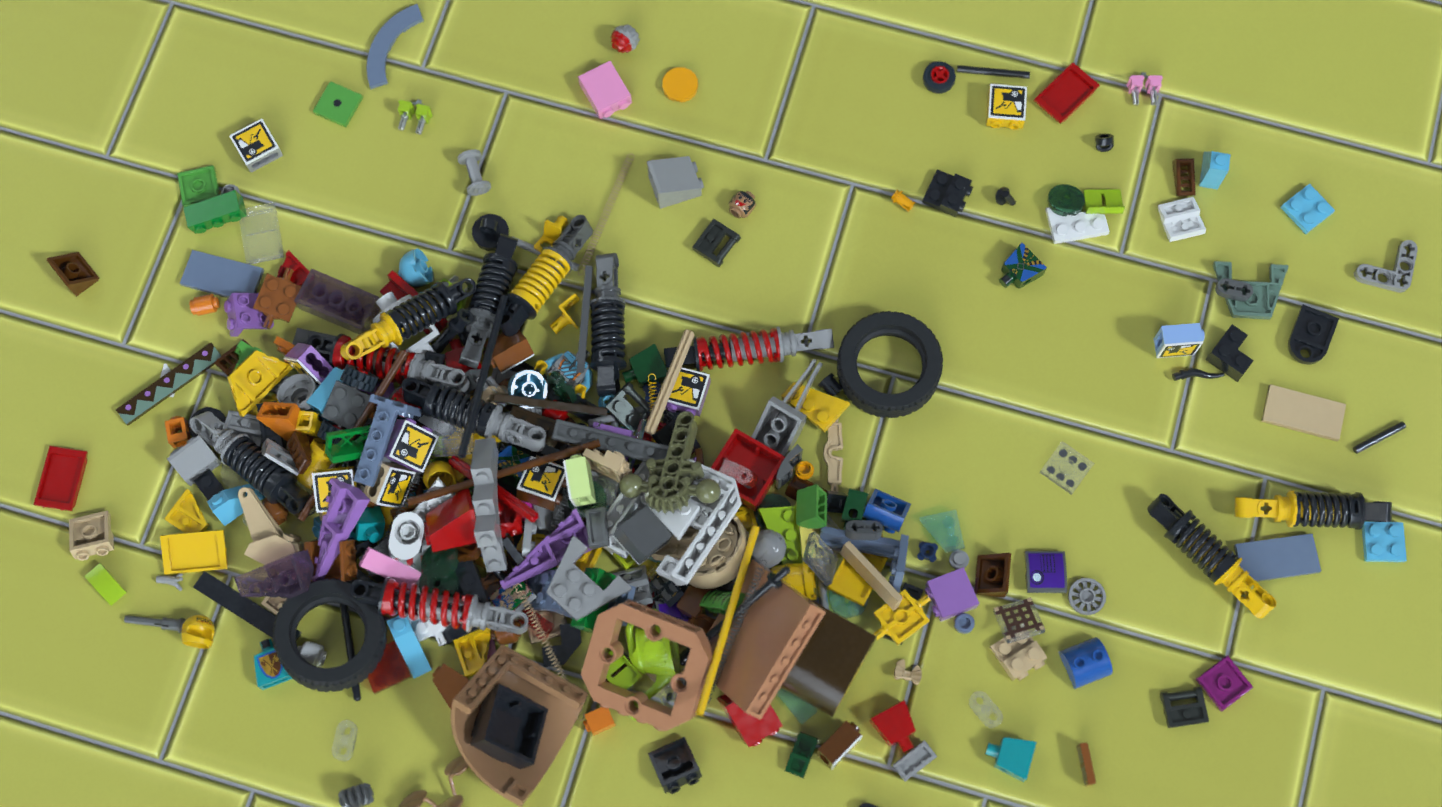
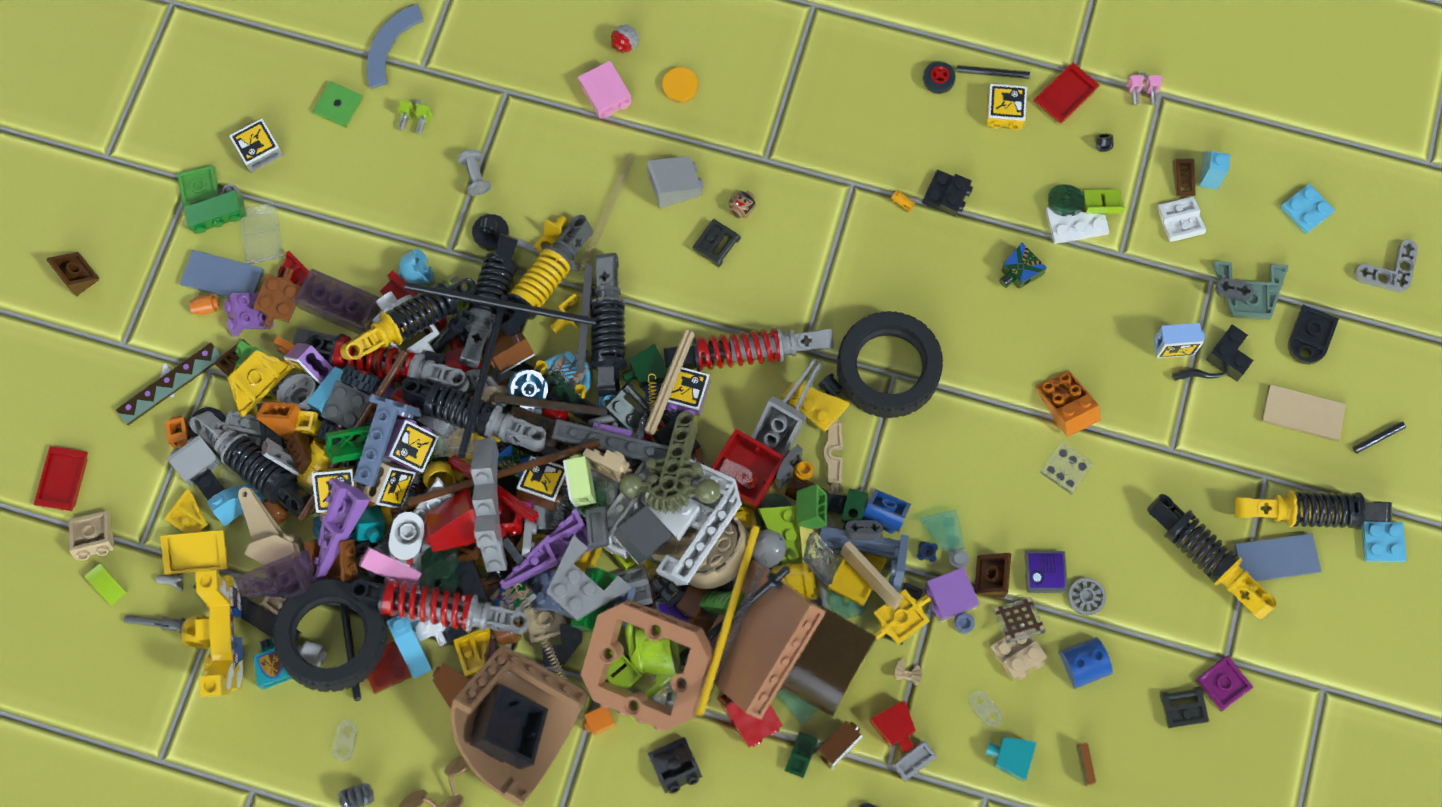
(225, 665): none -> yellow animal
(500, 303): none -> black piece
(546, 624): clear red leg -> none
(1003, 196): black plate -> none
(1069, 403): none -> orange slope

